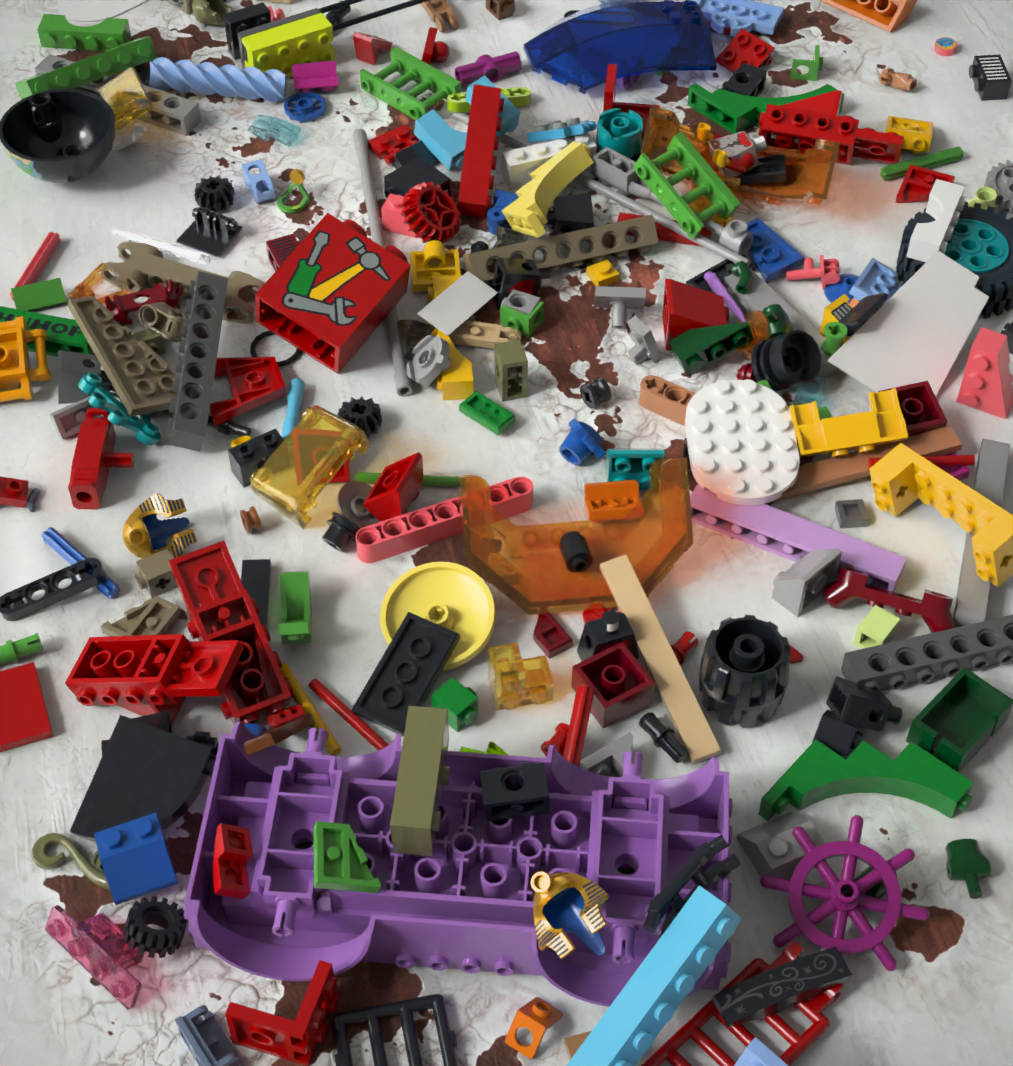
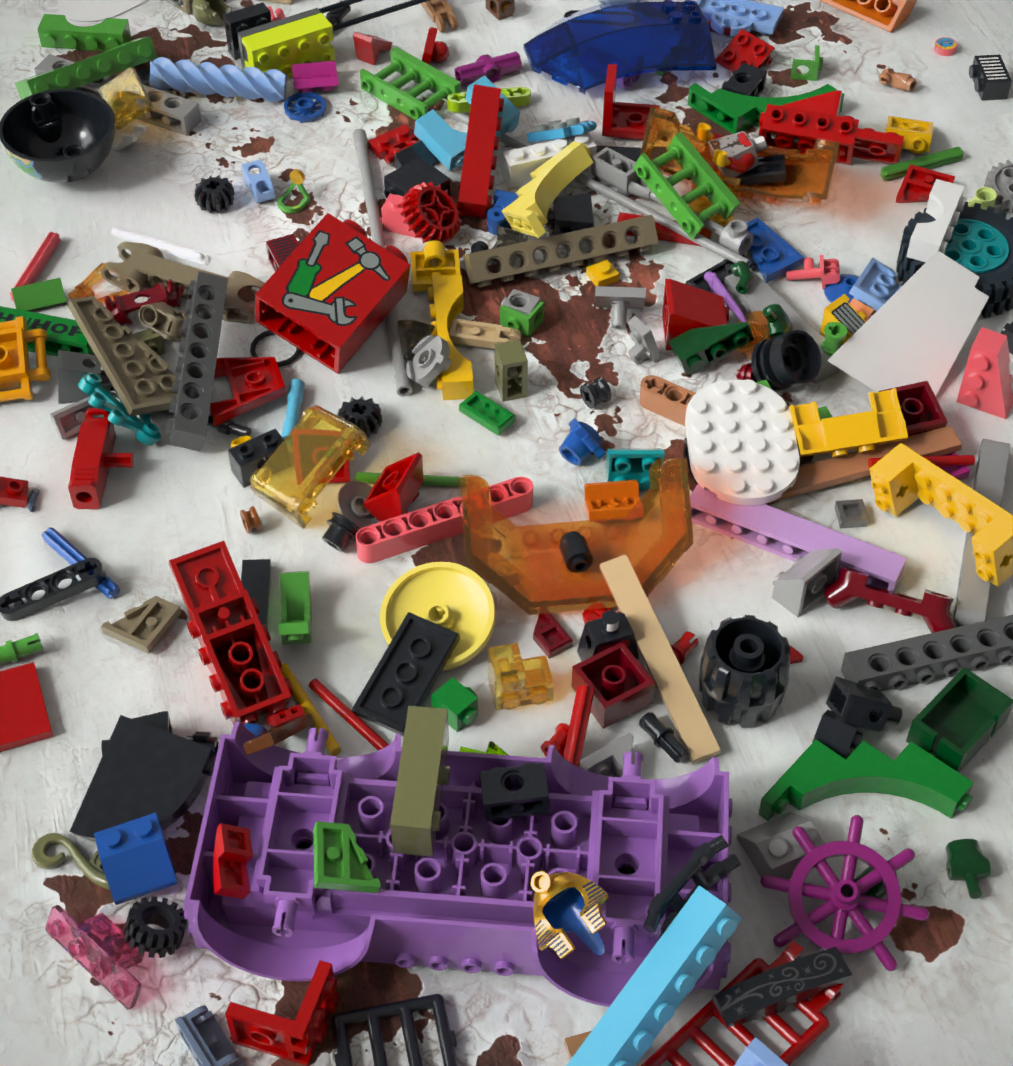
(147, 535): piece -> none
(151, 671): red wedge -> none
(156, 573): dark tan brick -> none
(209, 232): black hinge -> none
(279, 129): clear light blue slope -> none
(457, 303): white sticker -> none
(517, 275): black torso -> none
(536, 1017): orange bracket -> none
(620, 132): teal brick -> none
(810, 392): clear light blue slope -> none
(863, 312): black slope -> none
(876, 628): yellowish green brick -> none

